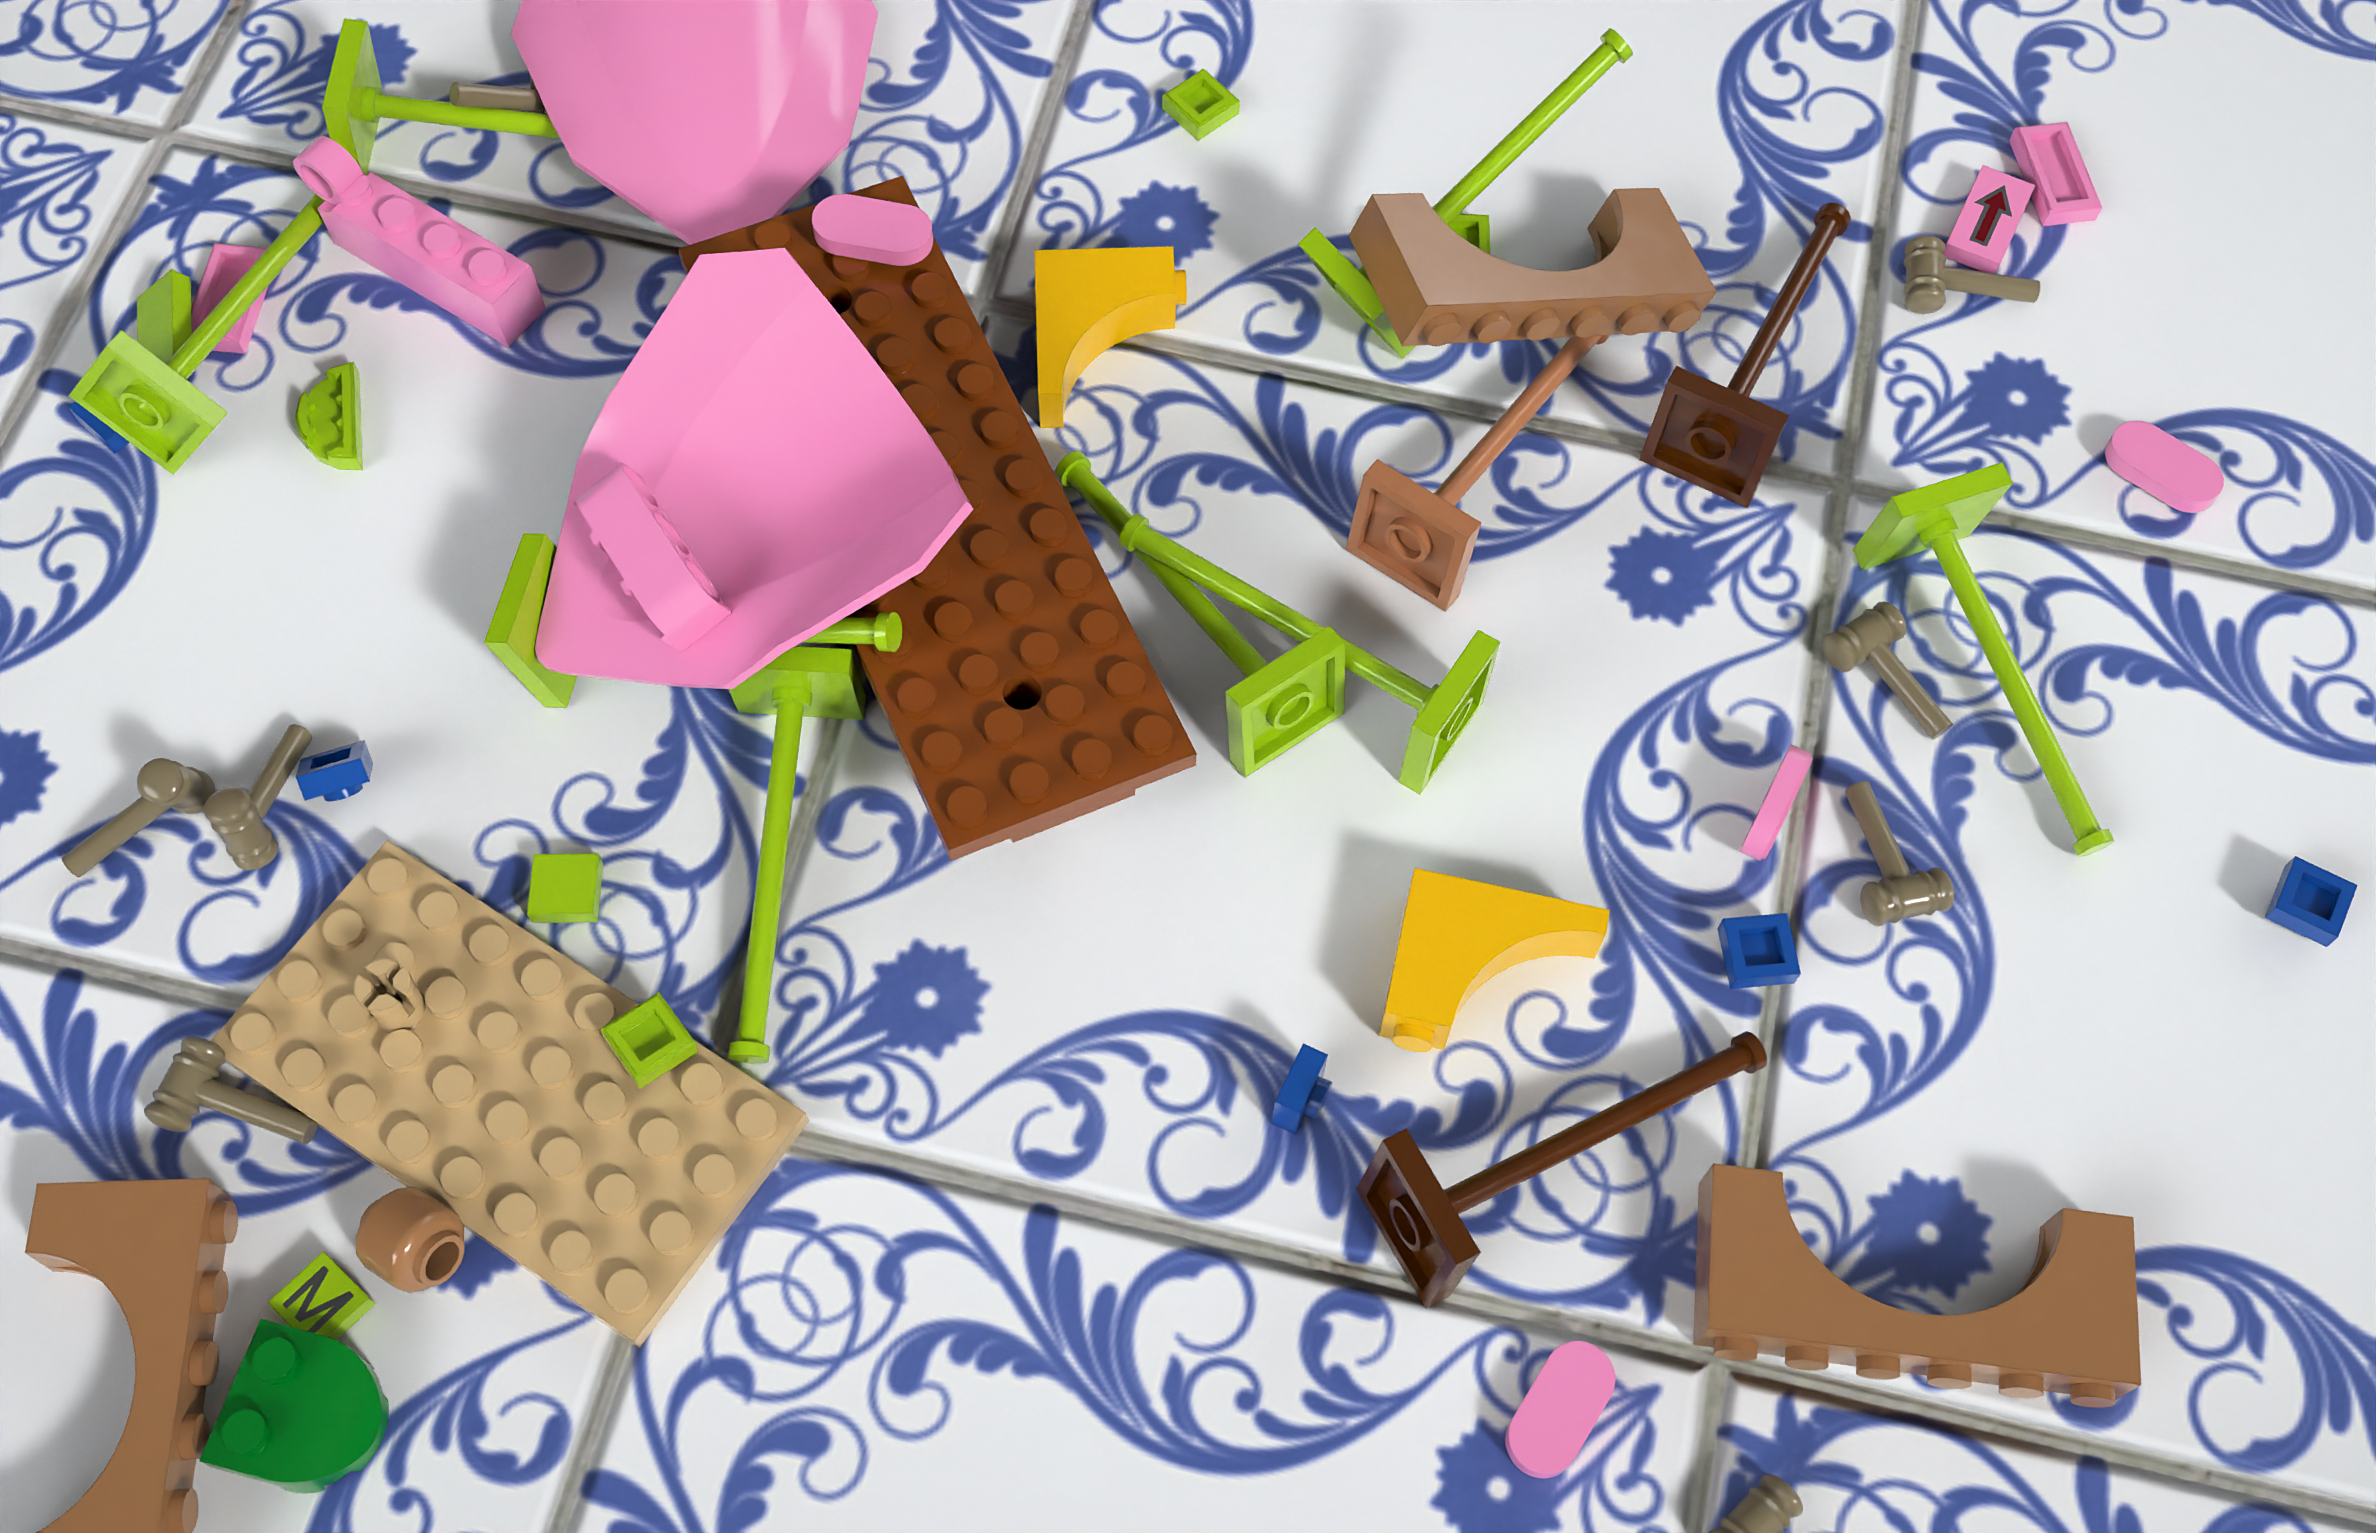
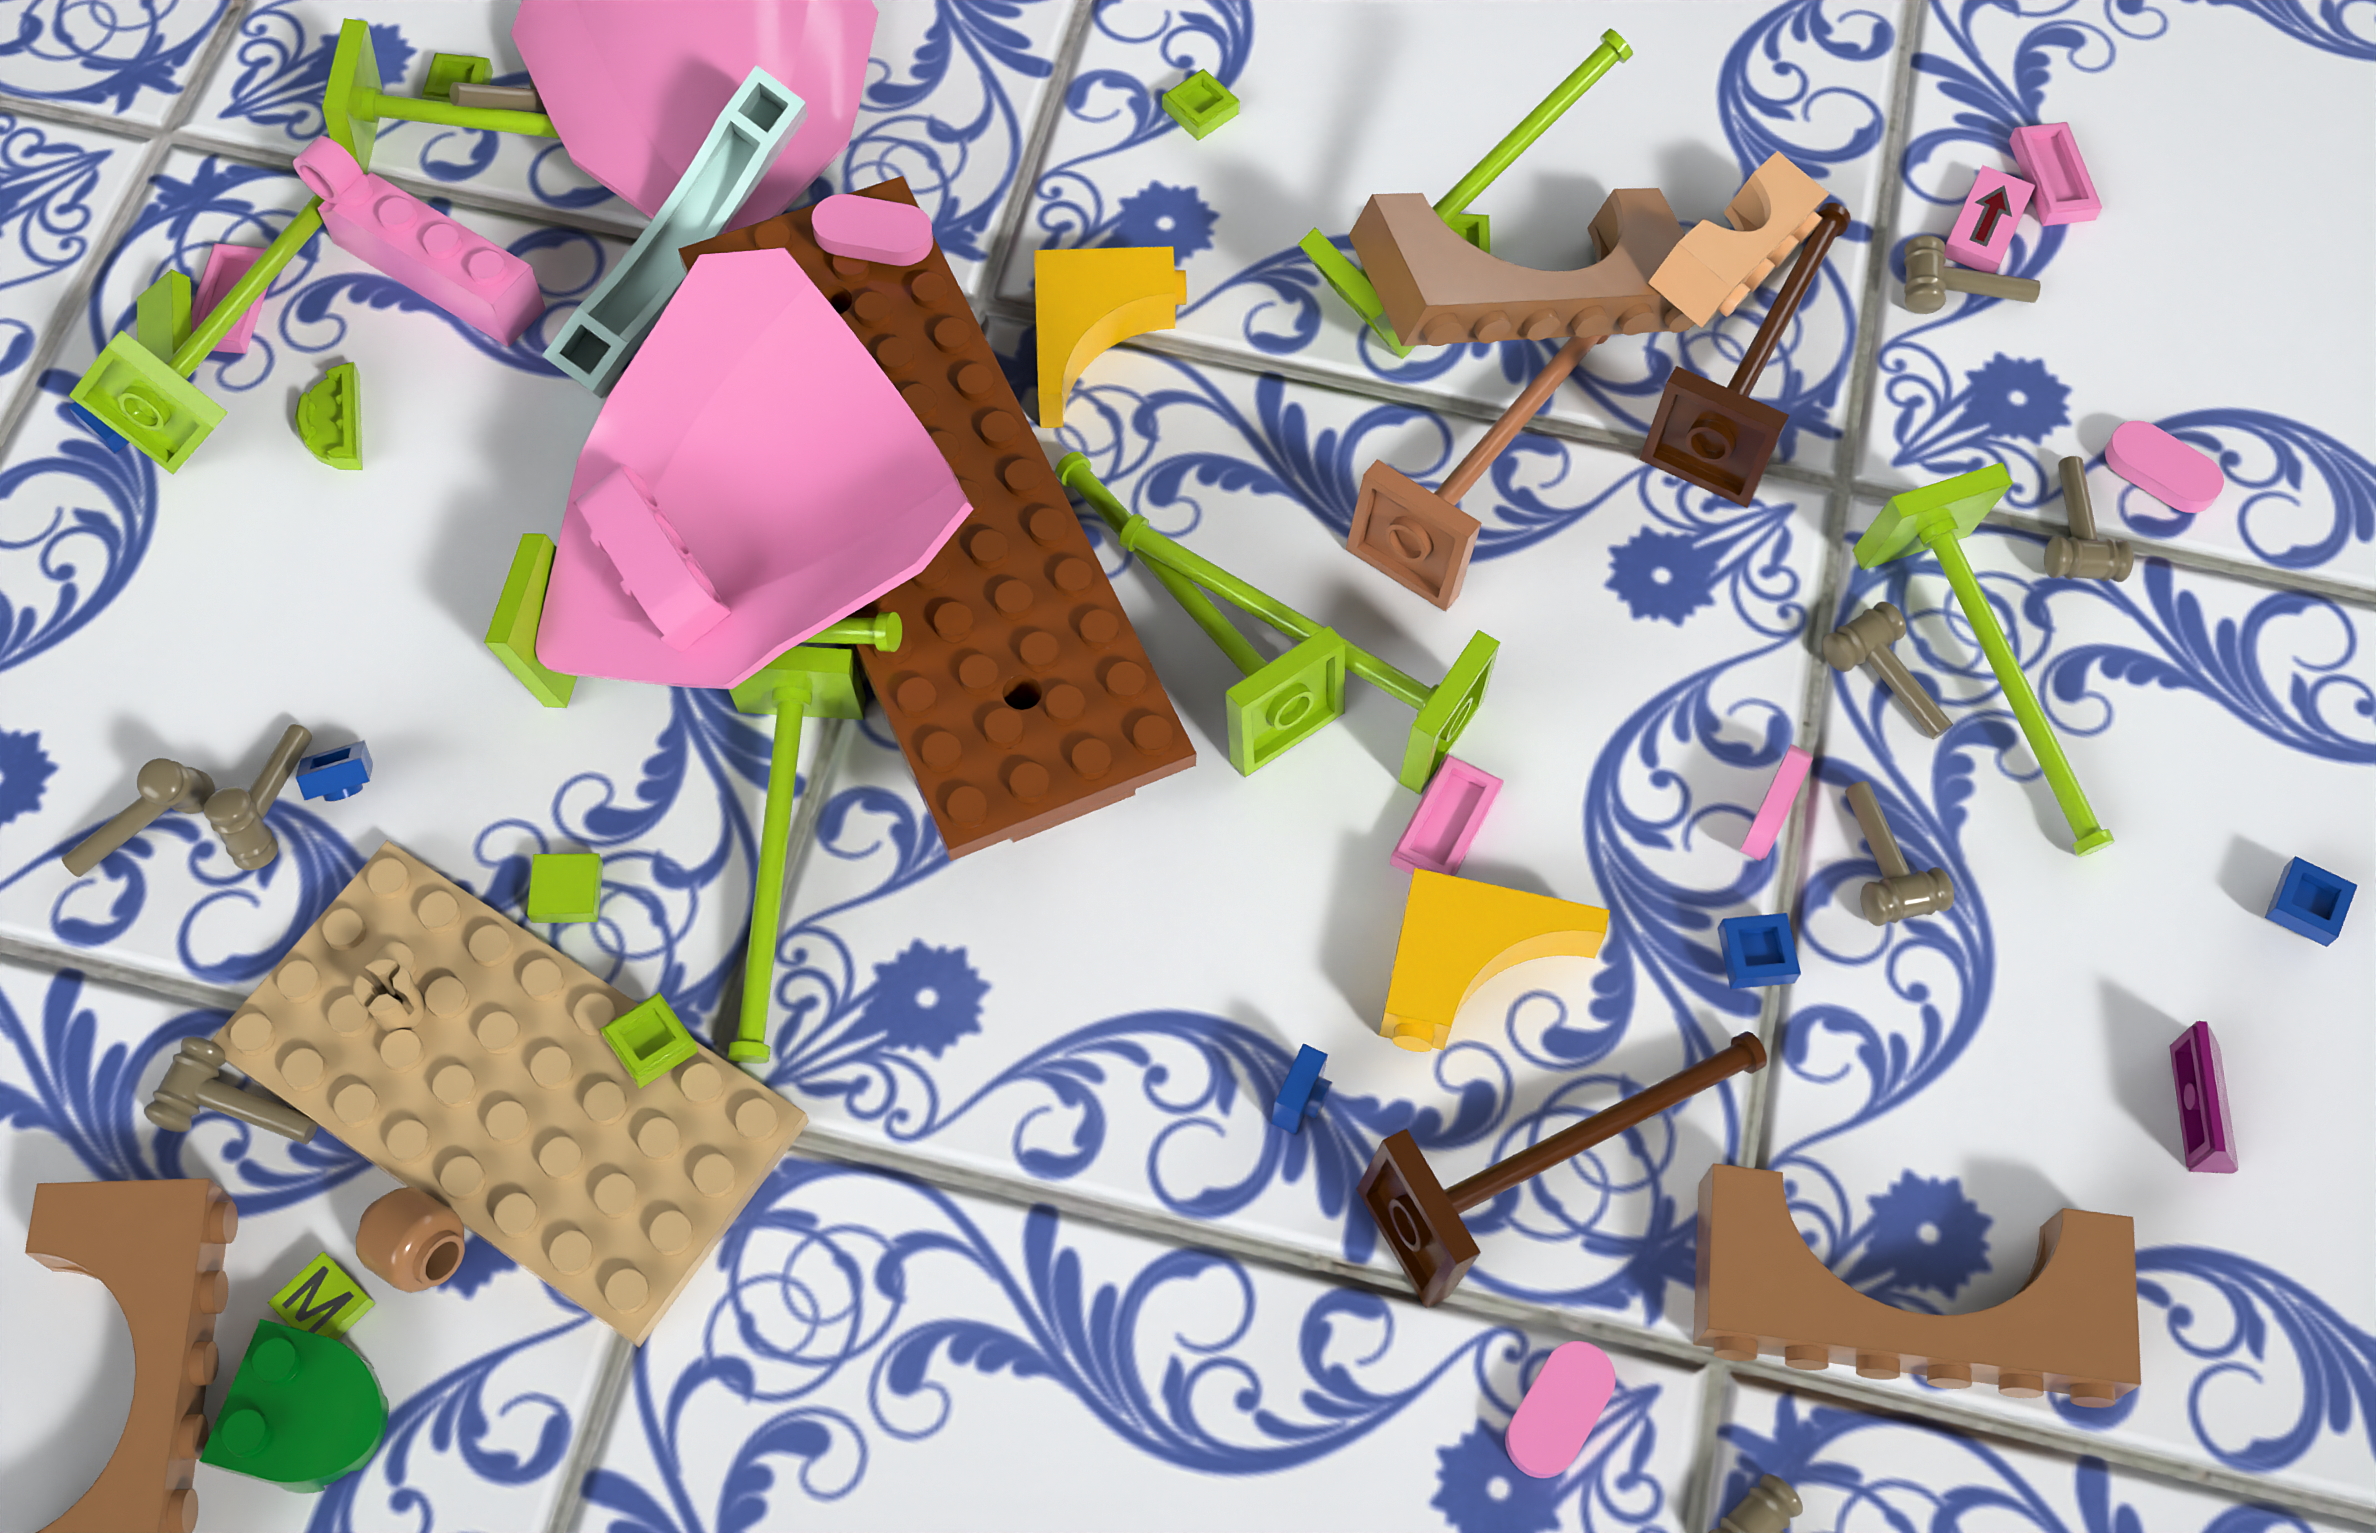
(454, 68): none -> lime tile
(708, 196): none -> light aqua arch
(1447, 818): none -> bright pink tile
(1719, 266): none -> light nougat arch
(2083, 553): none -> dark tan piece
(2203, 1101): none -> magenta slope

